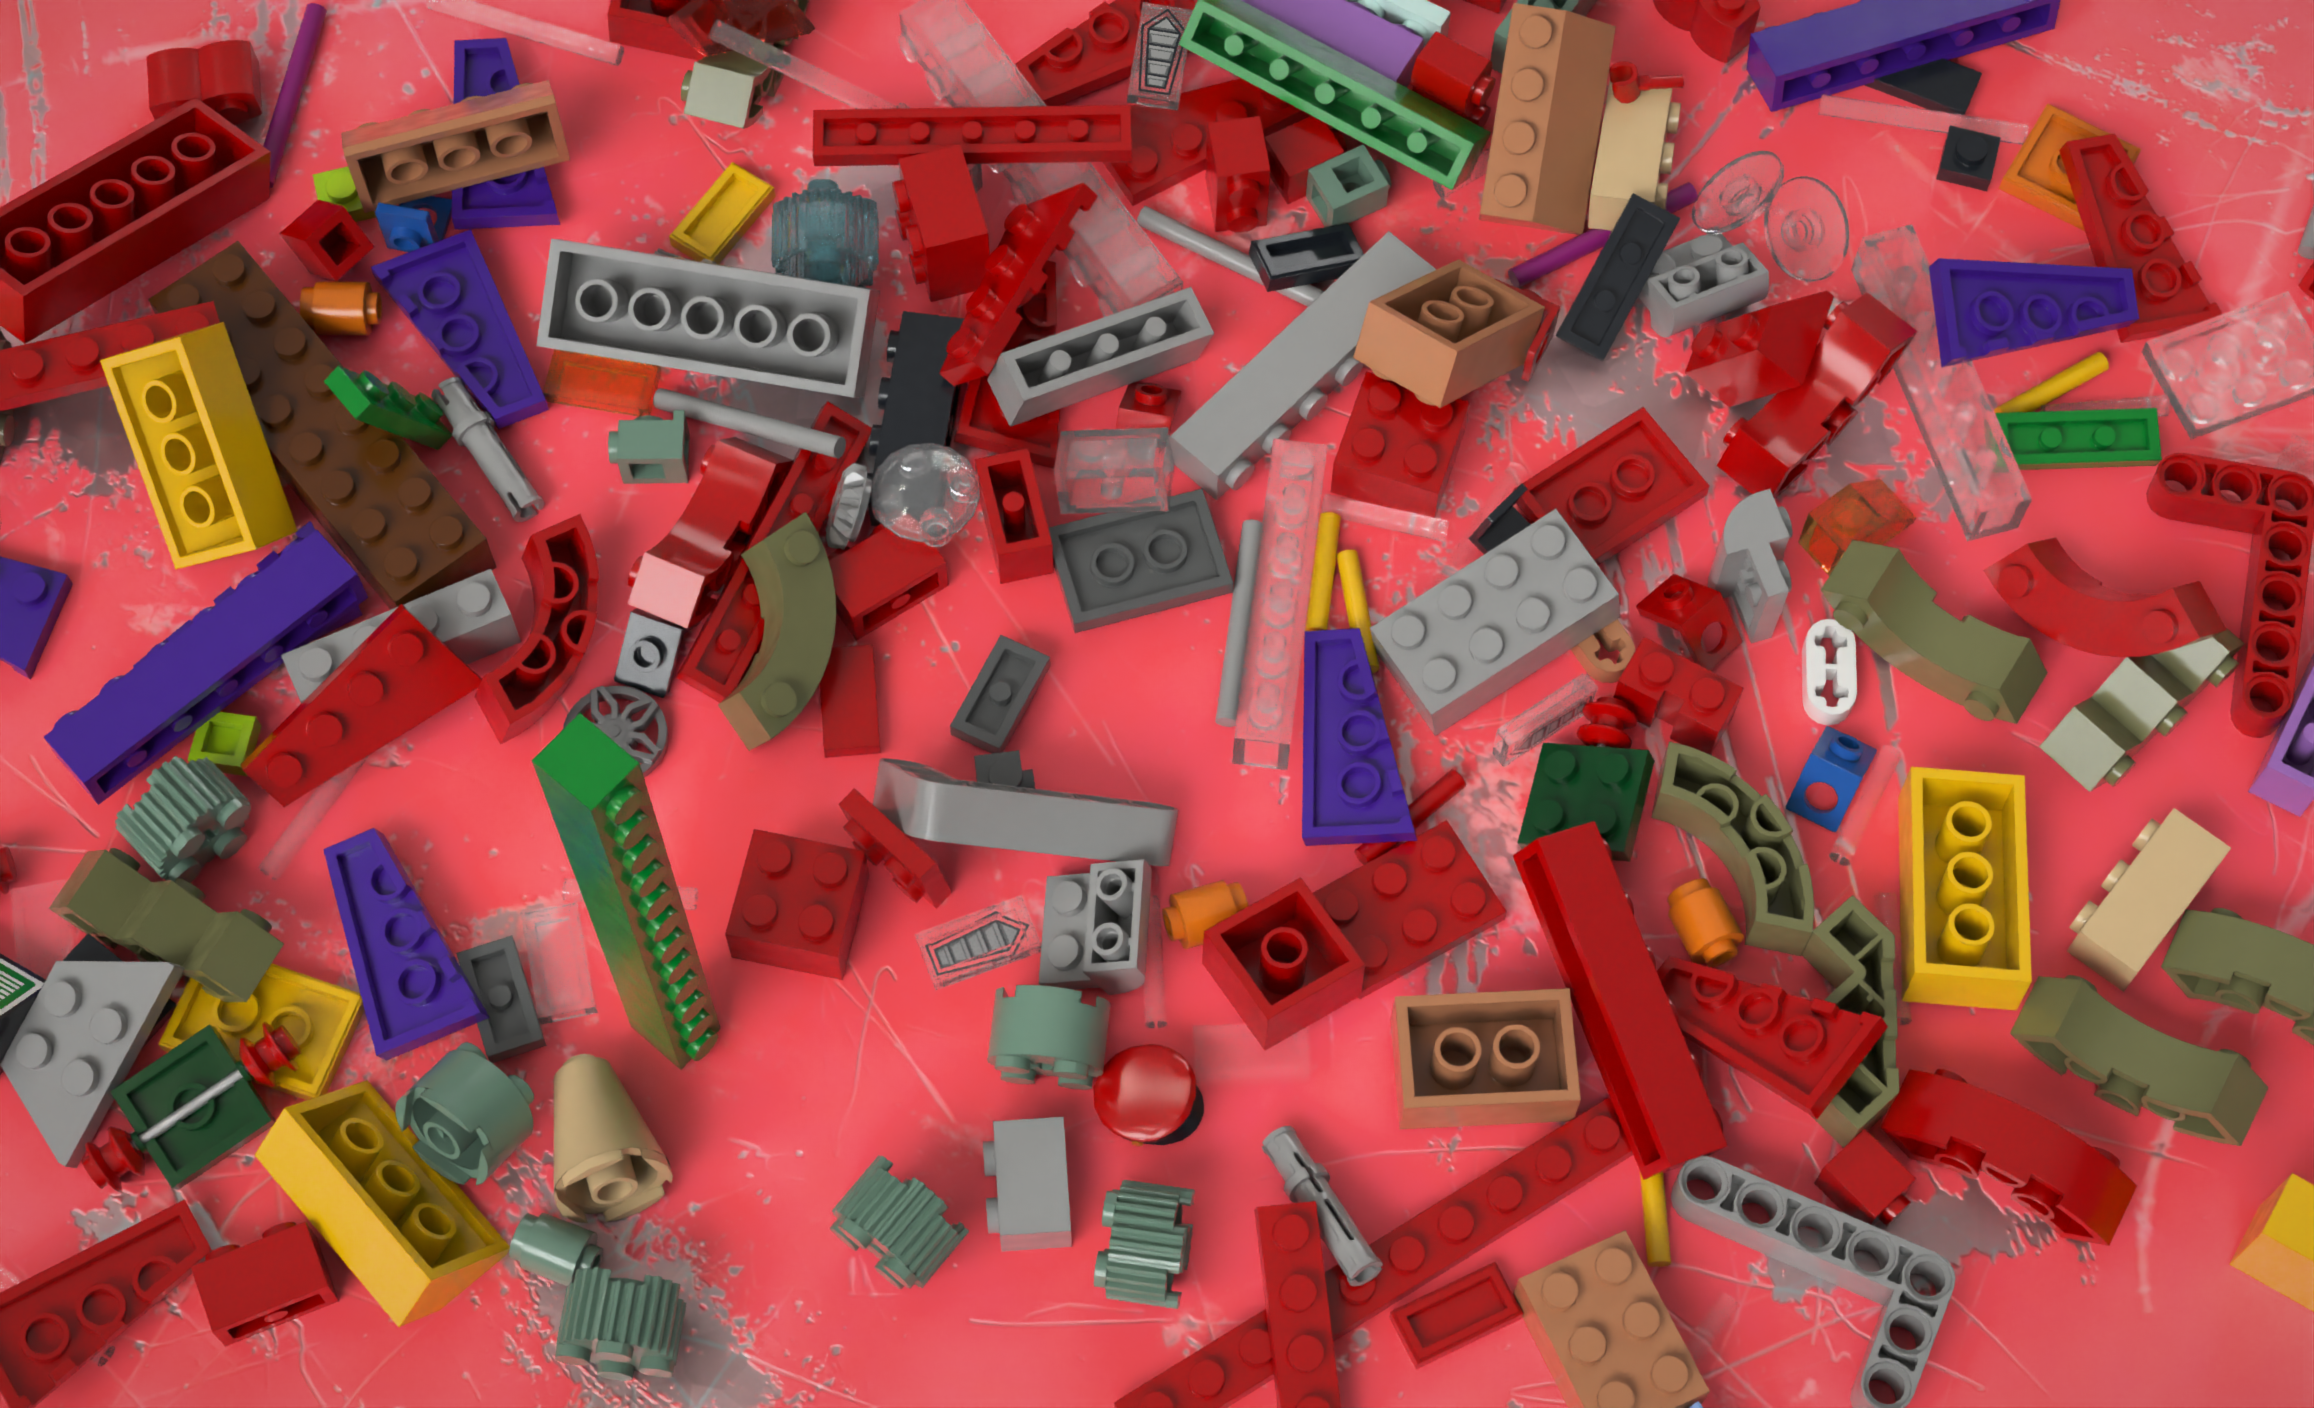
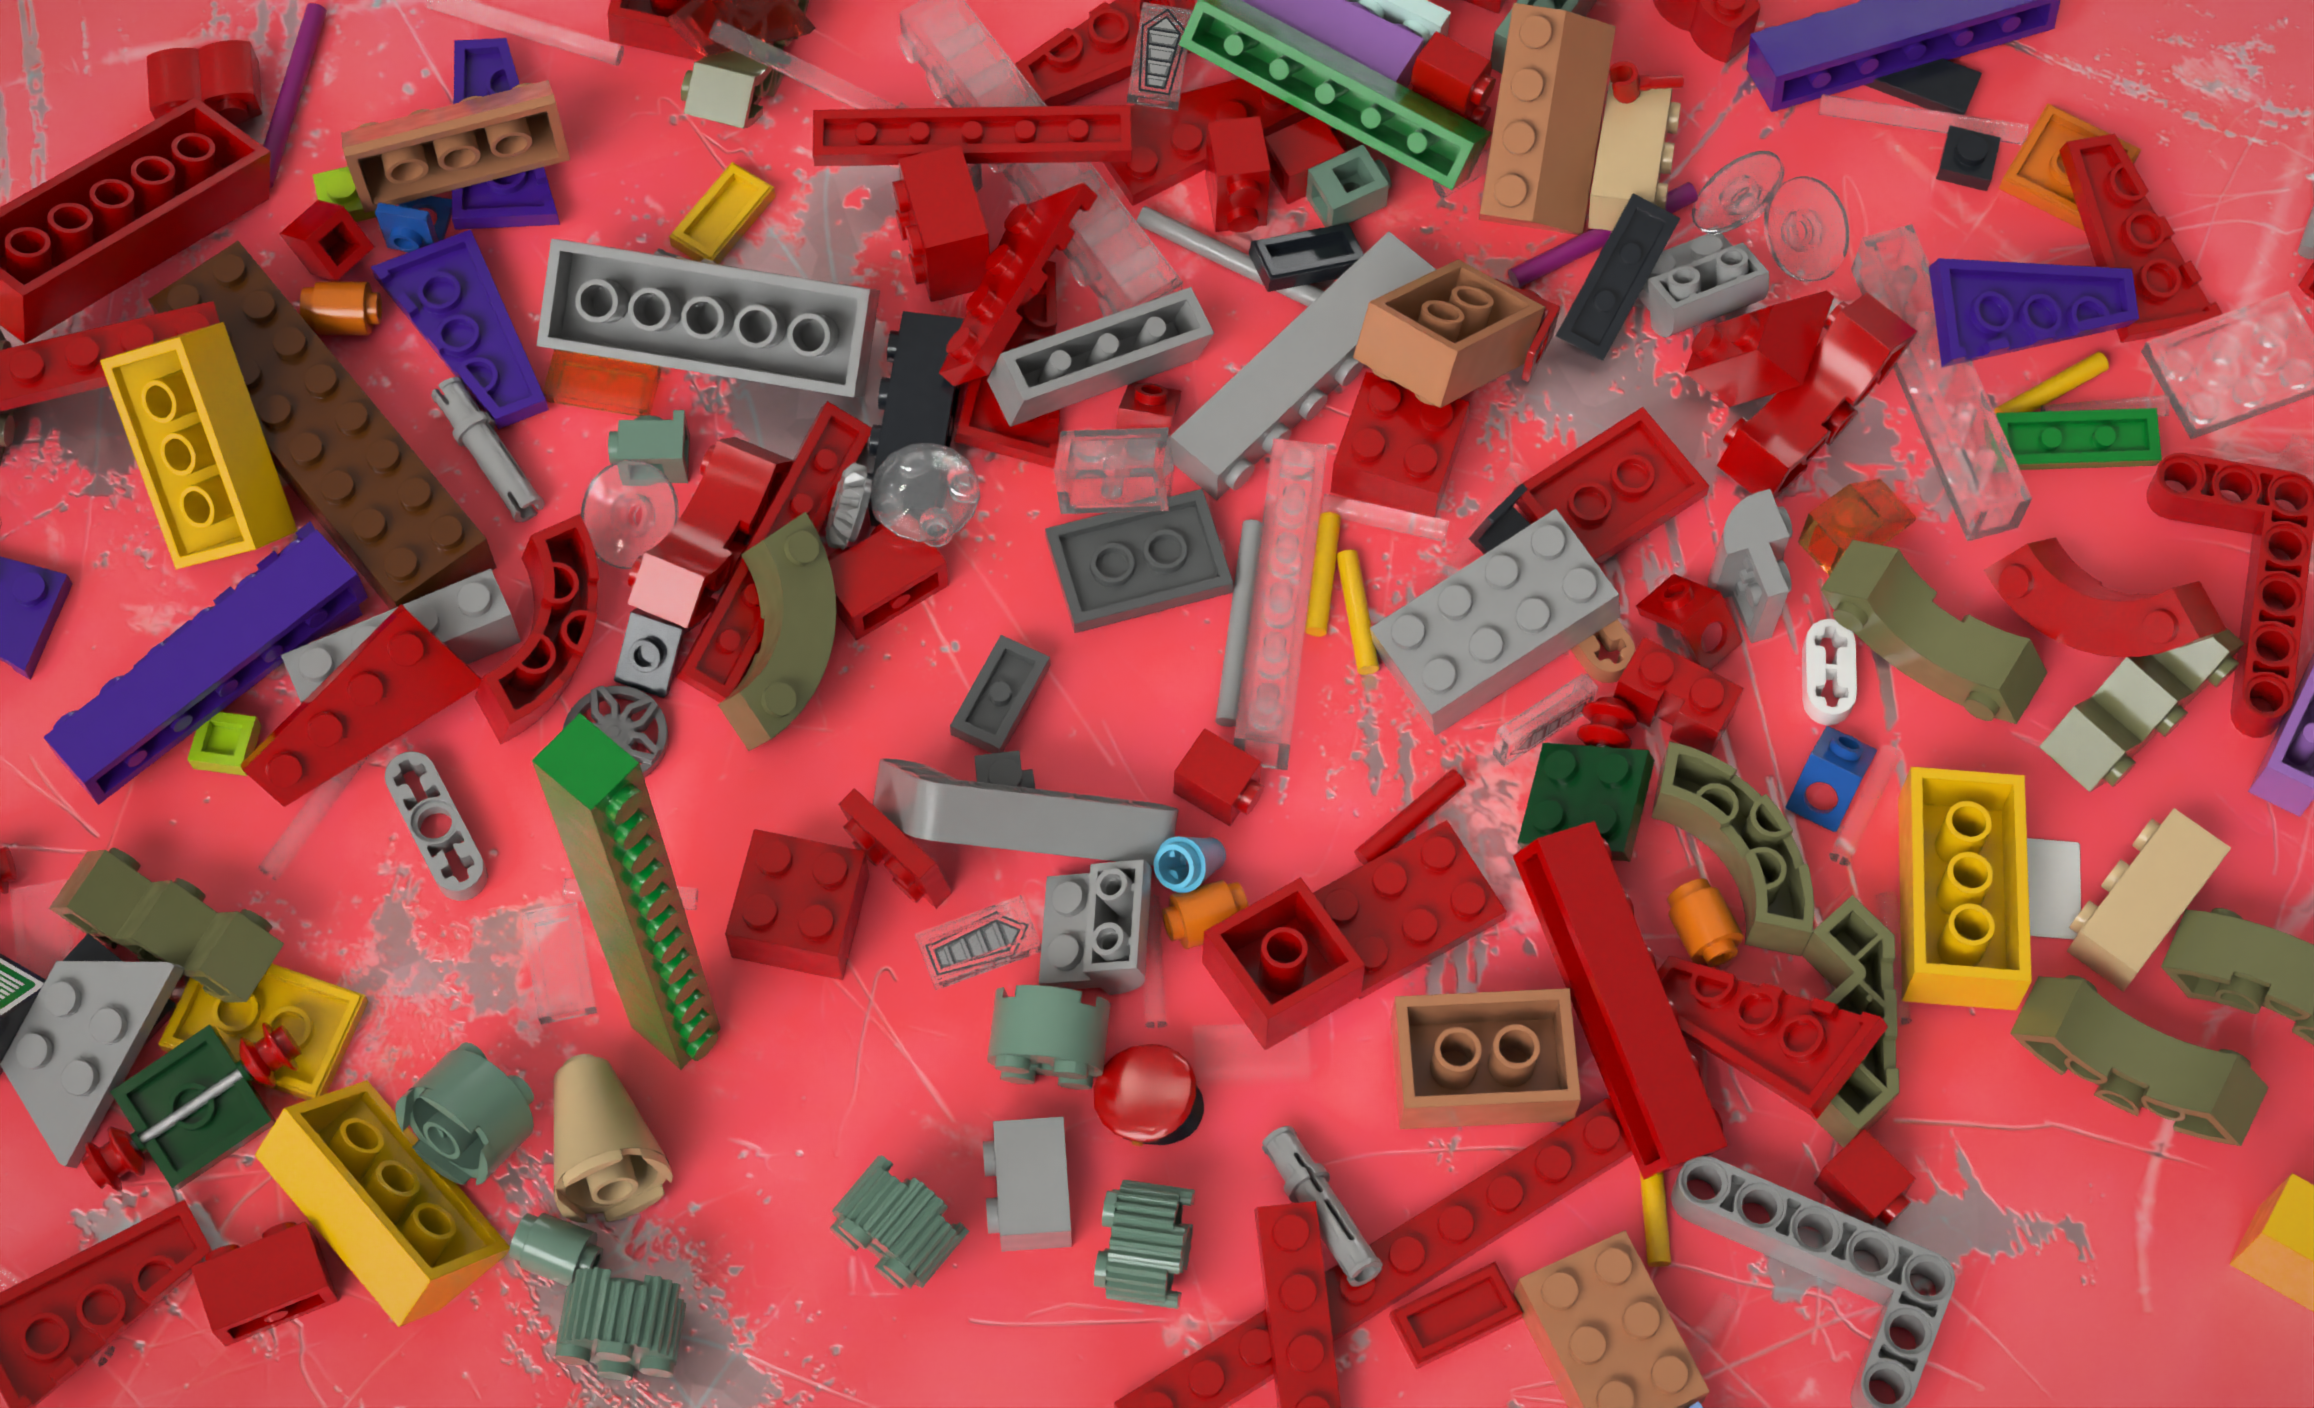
(185, 818): sand green brick -> none
(389, 407): green plate -> none
(399, 957): dark purple wing -> none
(451, 840): none -> light grey beam
(505, 994): dark grey plate -> none
(612, 505): none -> clear dish
(750, 423): light grey bar -> none
(826, 235): clear light blue brick -> none
(850, 702): red tile -> none
(1014, 516): red brick -> none
(1188, 862): none -> medium azure cone
(1218, 778): none -> red brick
(1347, 753): dark purple wing -> none
(1974, 1130): red brick -> none
(2053, 887): none -> white sticker

